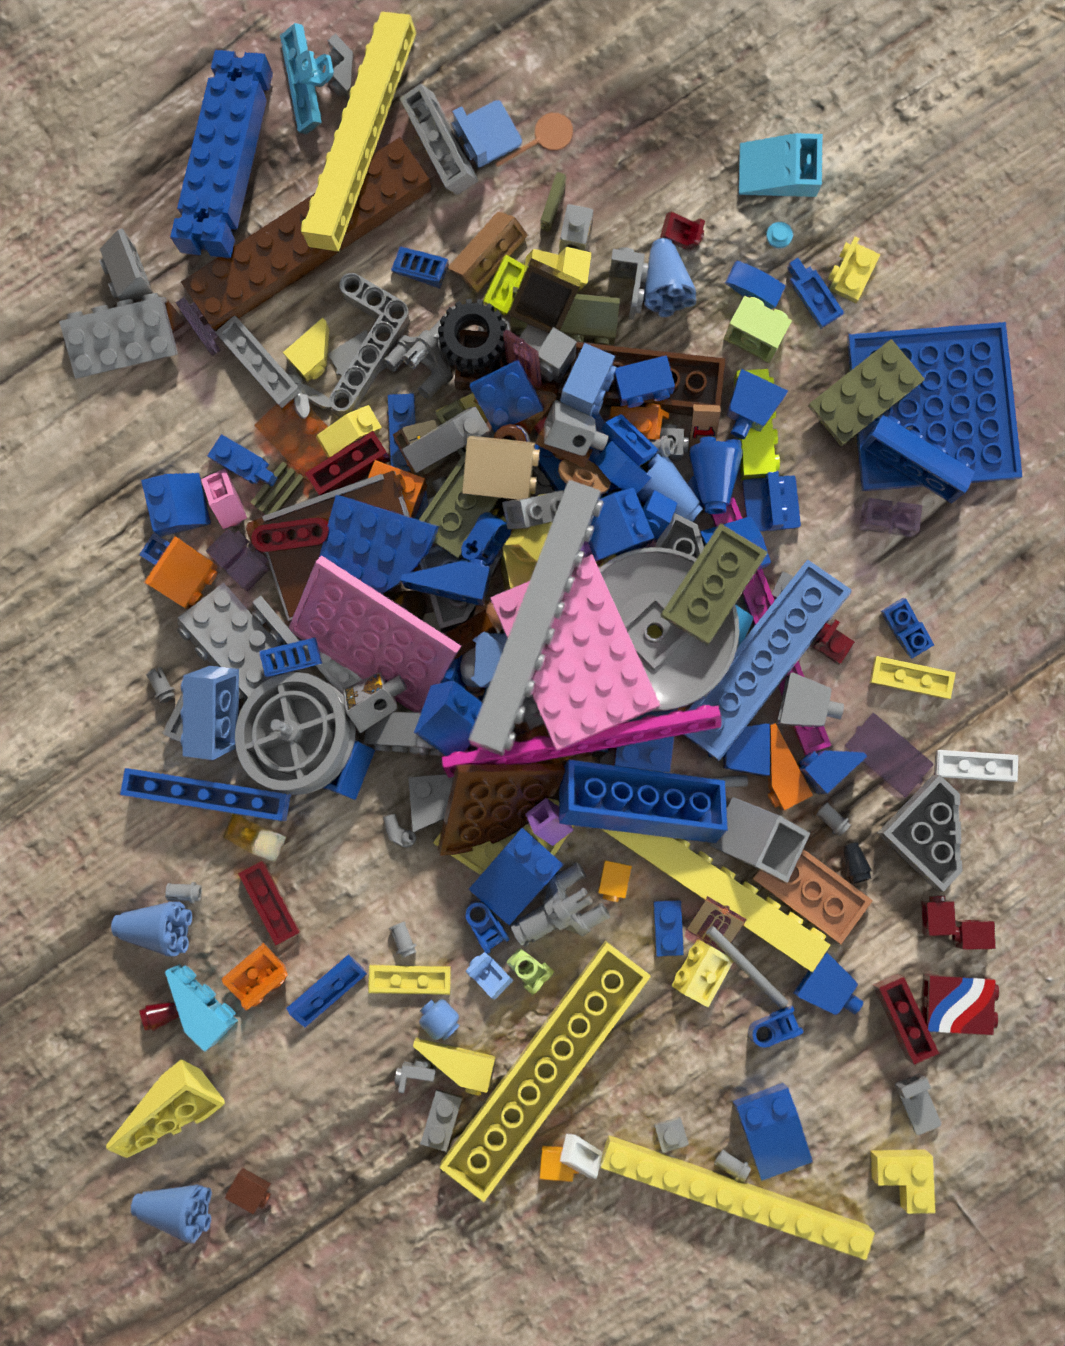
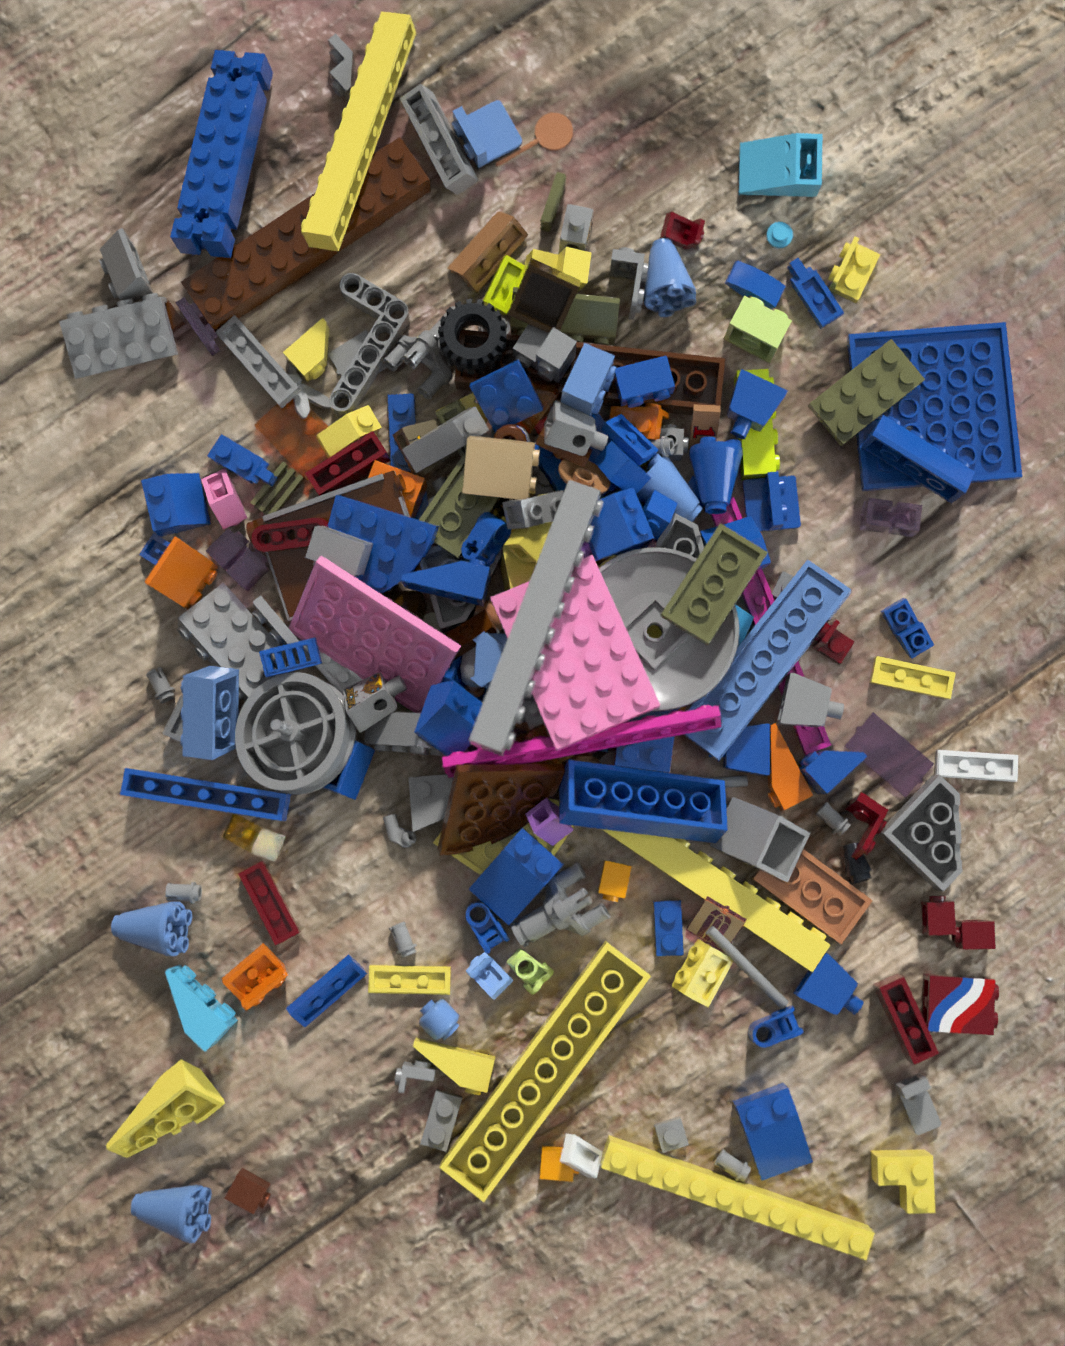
(158, 1015): dark red cone -> none
(303, 76): medium azure plate -> none
(339, 548): none -> light grey brick
(433, 280): blue slope -> none
(519, 350): clear pink piece -> none
(873, 814): none -> dark red bracket

